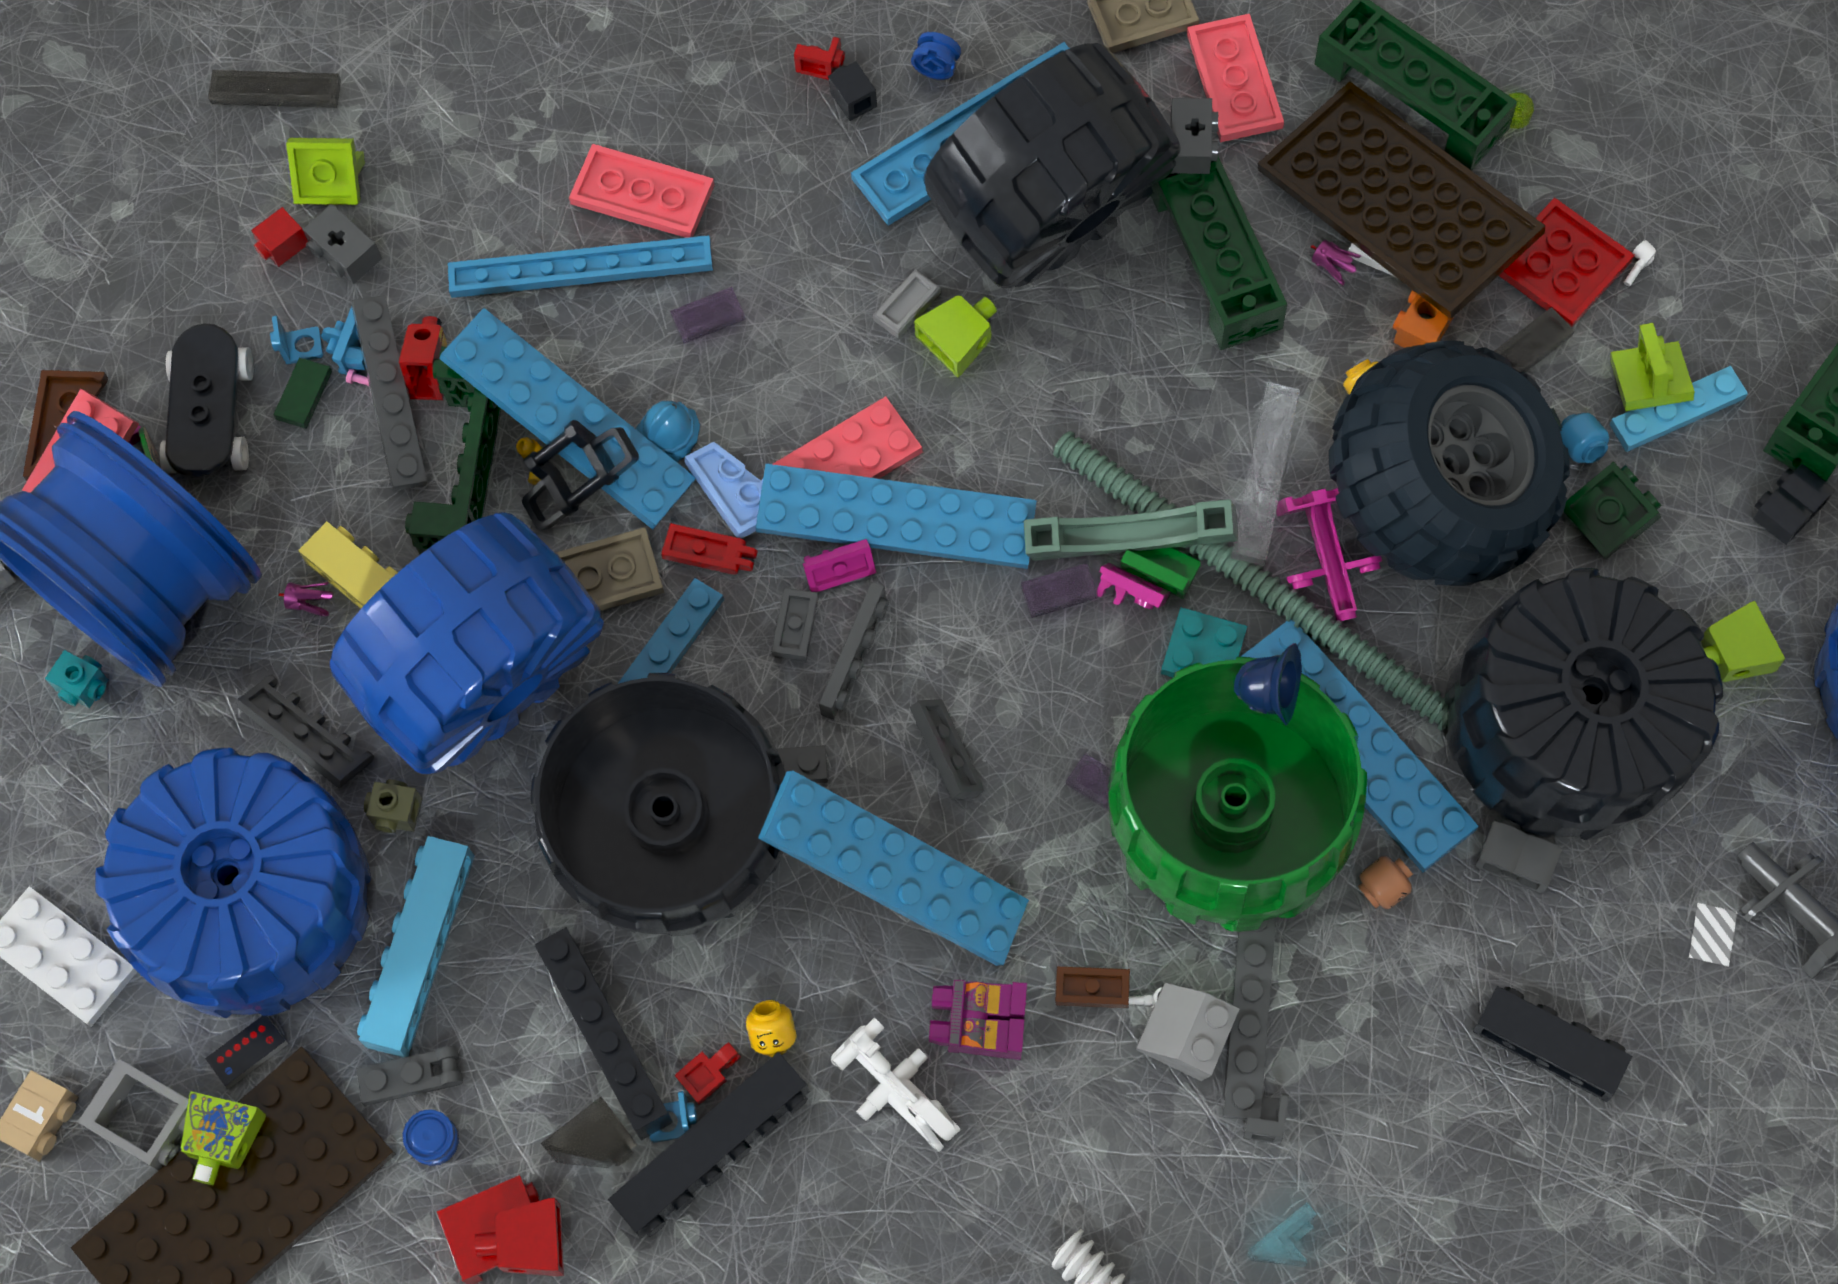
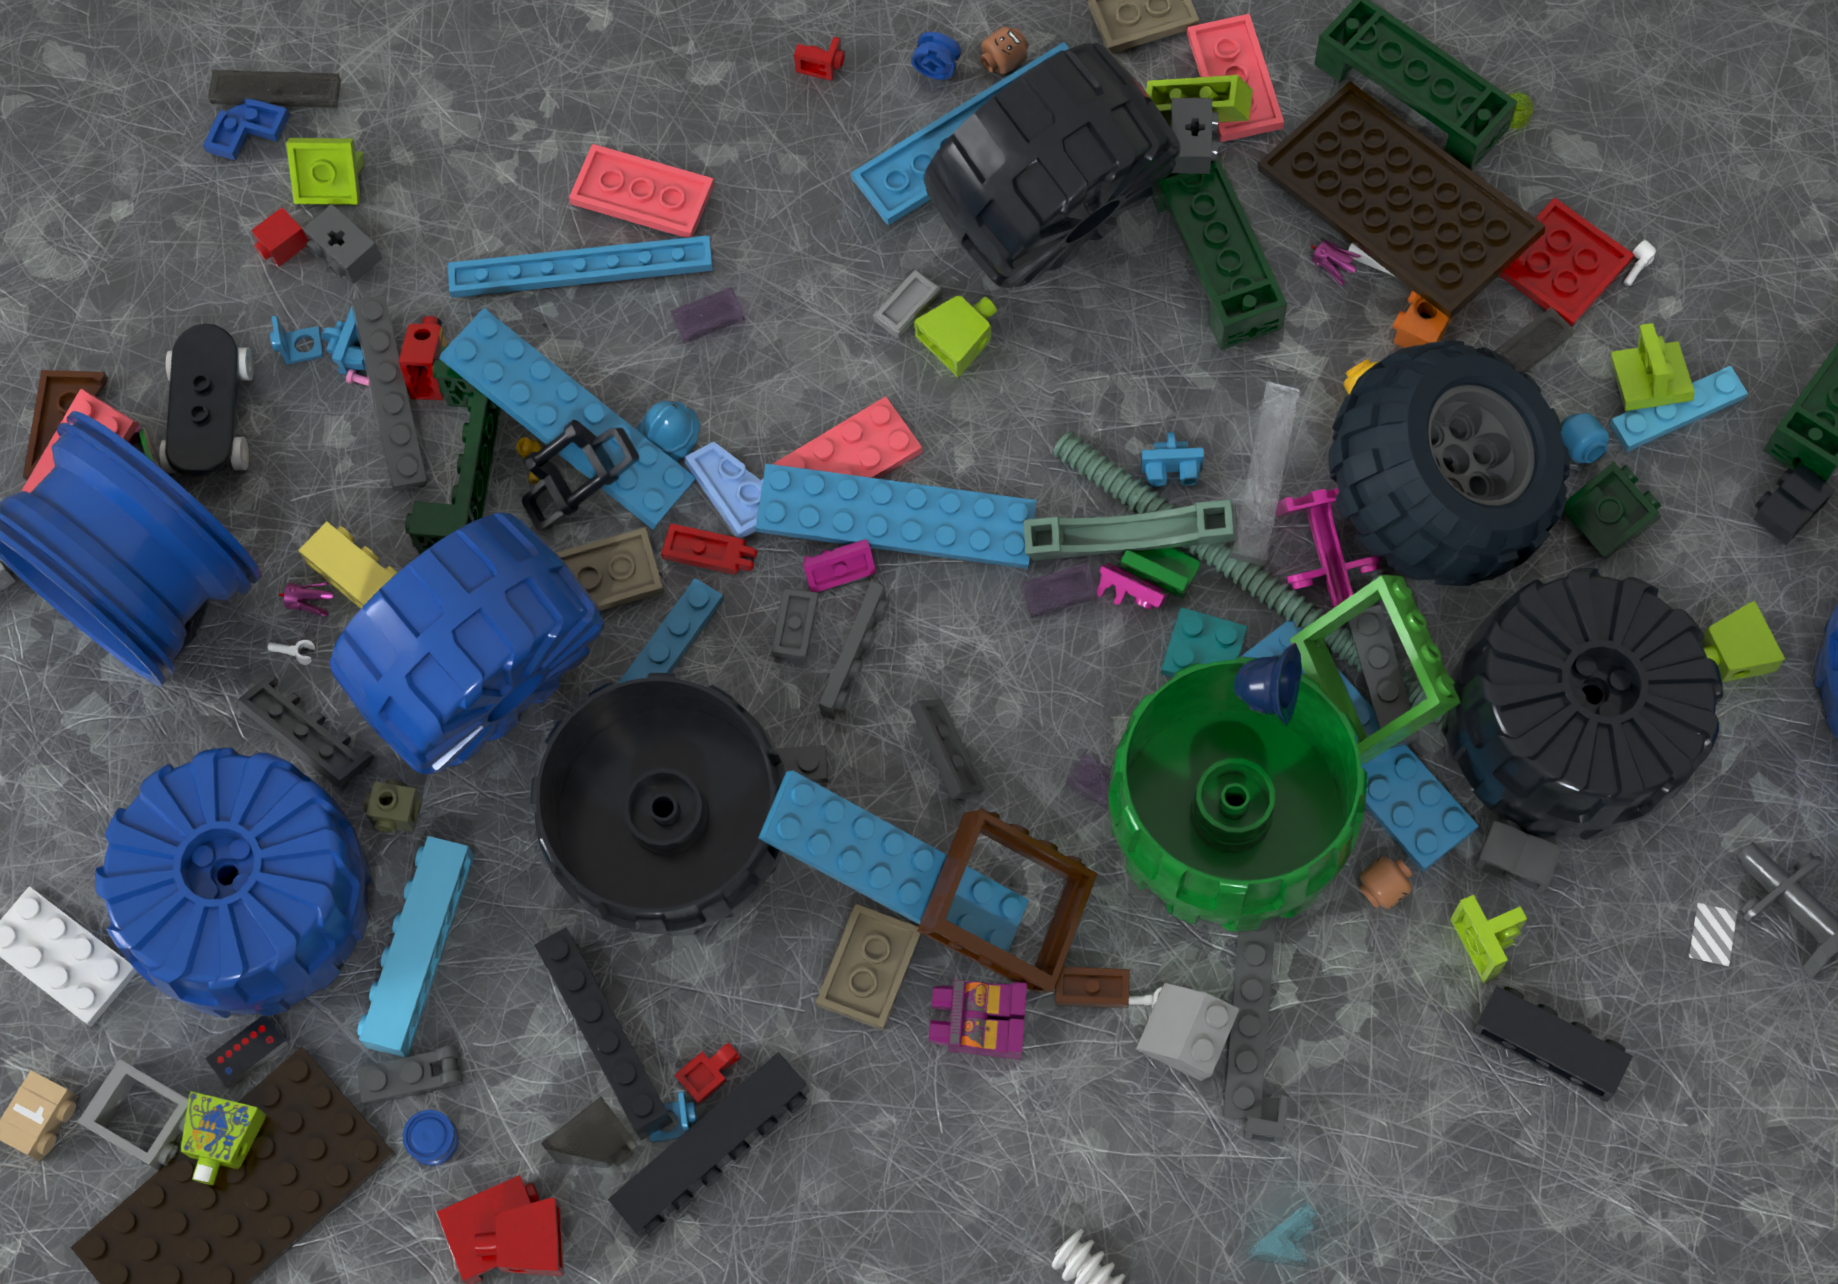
(77, 679): teal brick -> none
(233, 126): none -> blue plate
(294, 650): none -> white hand
(302, 393): dark green tile -> none
(770, 1028): yellow head -> none
(852, 90): black brick -> none
(869, 967): none -> dark tan plate
(895, 1085): white piece -> none
(1004, 50): none -> nougat head
(1064, 923): none -> reddish brown window
(1172, 457): none -> dark azure hips
(1229, 95): none -> lime brick
(1380, 668): none -> dark grey plate
(1418, 645): none -> bright green window
(1484, 938): none -> lime bracket

